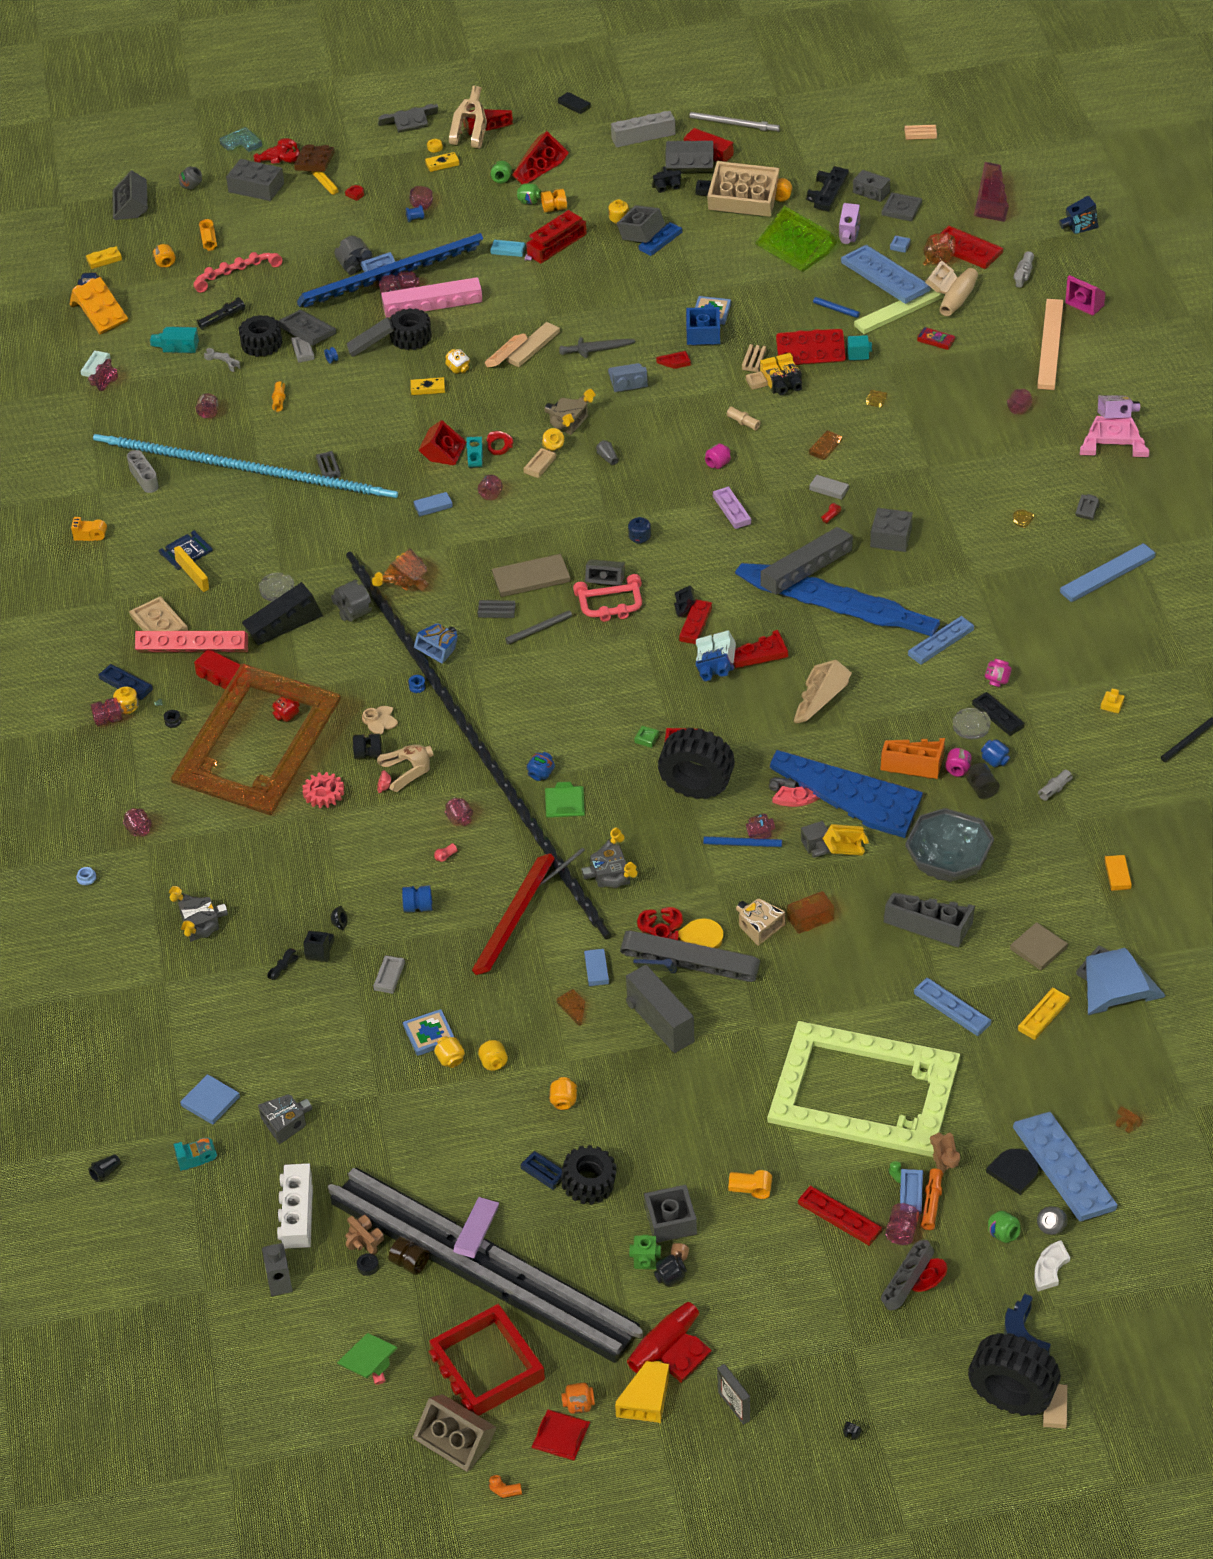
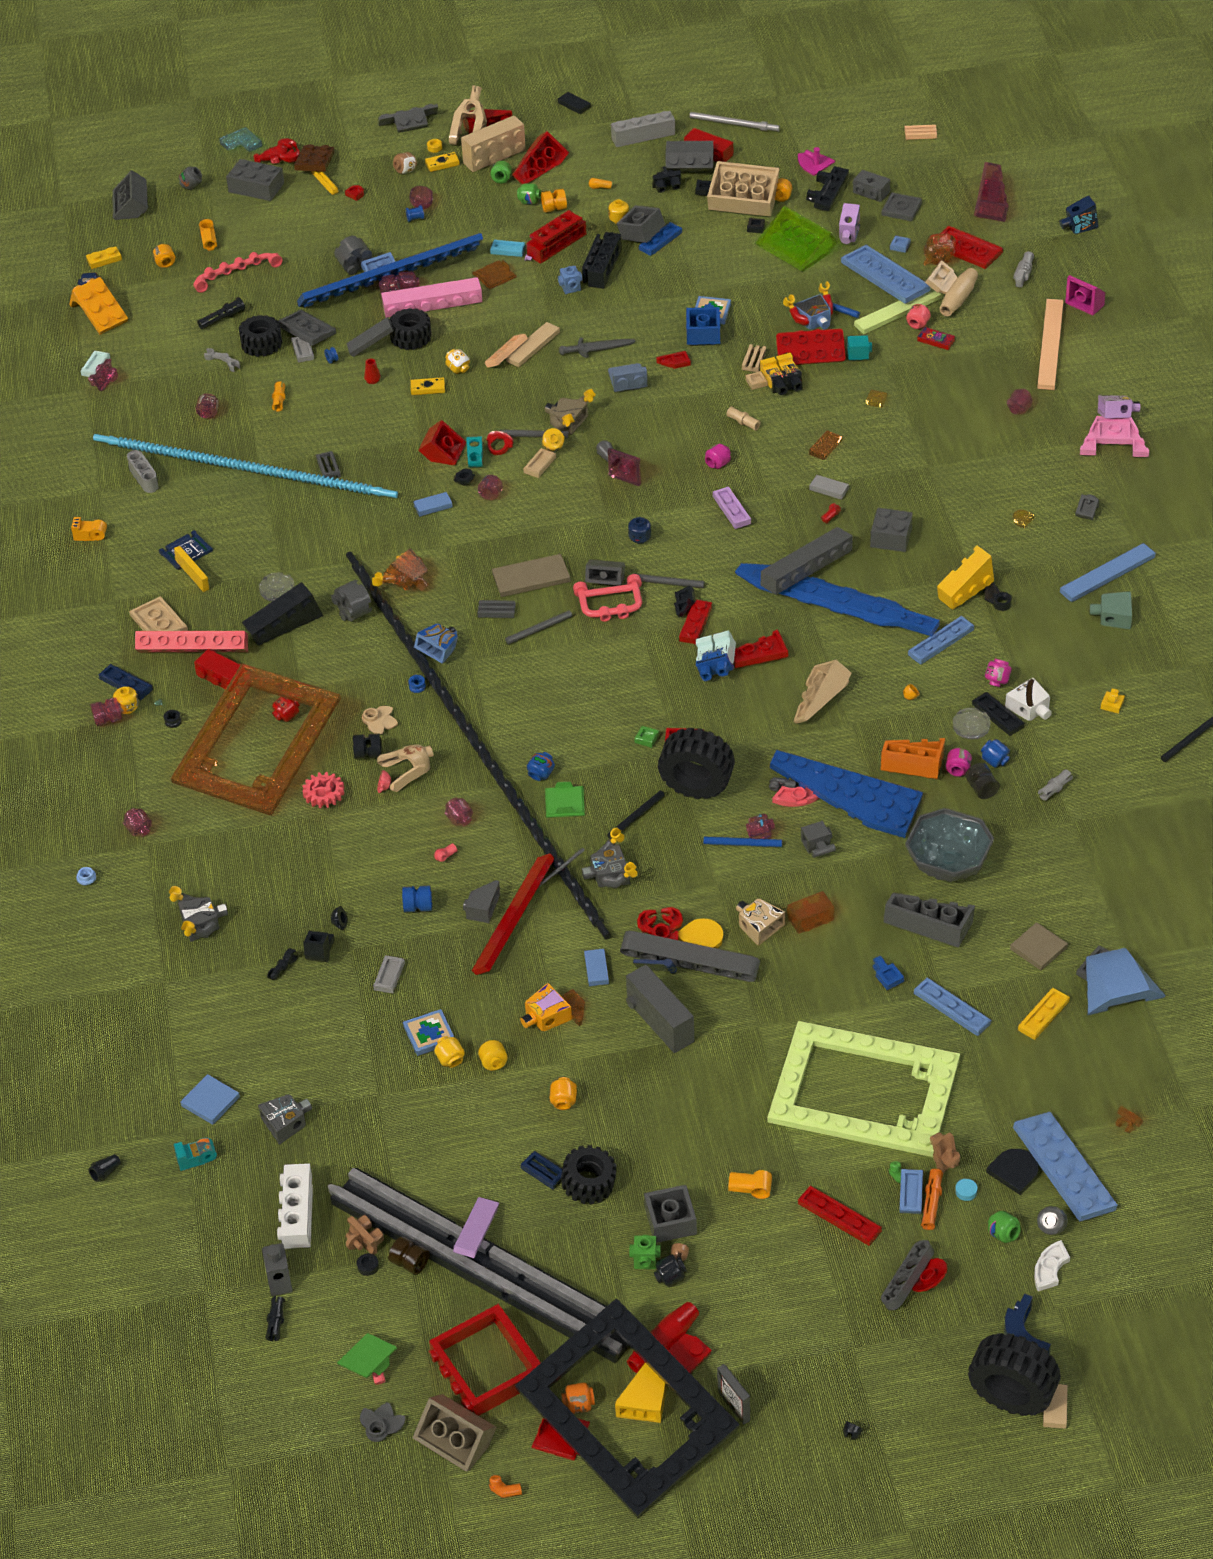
(176, 339): teal hinge -> none
(275, 1318): none -> black pin
(371, 373): none -> red cone
(381, 1420): none -> dark grey plate
(404, 162): none -> medium nougat head
(464, 477): none -> black animal
(482, 902): none -> dark grey slope
(493, 143): none -> tan brick
(495, 274): none -> clear orange piece
(529, 433): none -> dark grey bar
(546, 1009): none -> light orange torso
(570, 279): none -> medium blue brick
(595, 183): none -> light orange arm
(601, 259): none -> black brick
(624, 467): none -> clear pink slope
(640, 811): none -> black bar
(652, 1484): none -> black plate
(671, 581): none -> dark grey bar
(755, 225): none -> black tile
(813, 311): none -> torso
(814, 162): none -> dark pink shield
(845, 839): yellow hinge -> none
(887, 974): none -> blue plate
(902, 1224): clear pink wheel -> none
(910, 692): none -> light orange hinge
(918, 316): none -> coral head
(966, 1189): none -> medium azure tile
(967, 580): none -> yellow wedge
(993, 595): none -> black piece
(1029, 701): none -> white torso
(1114, 610): none -> sand green torso
(1117, 872): light orange tile -> none

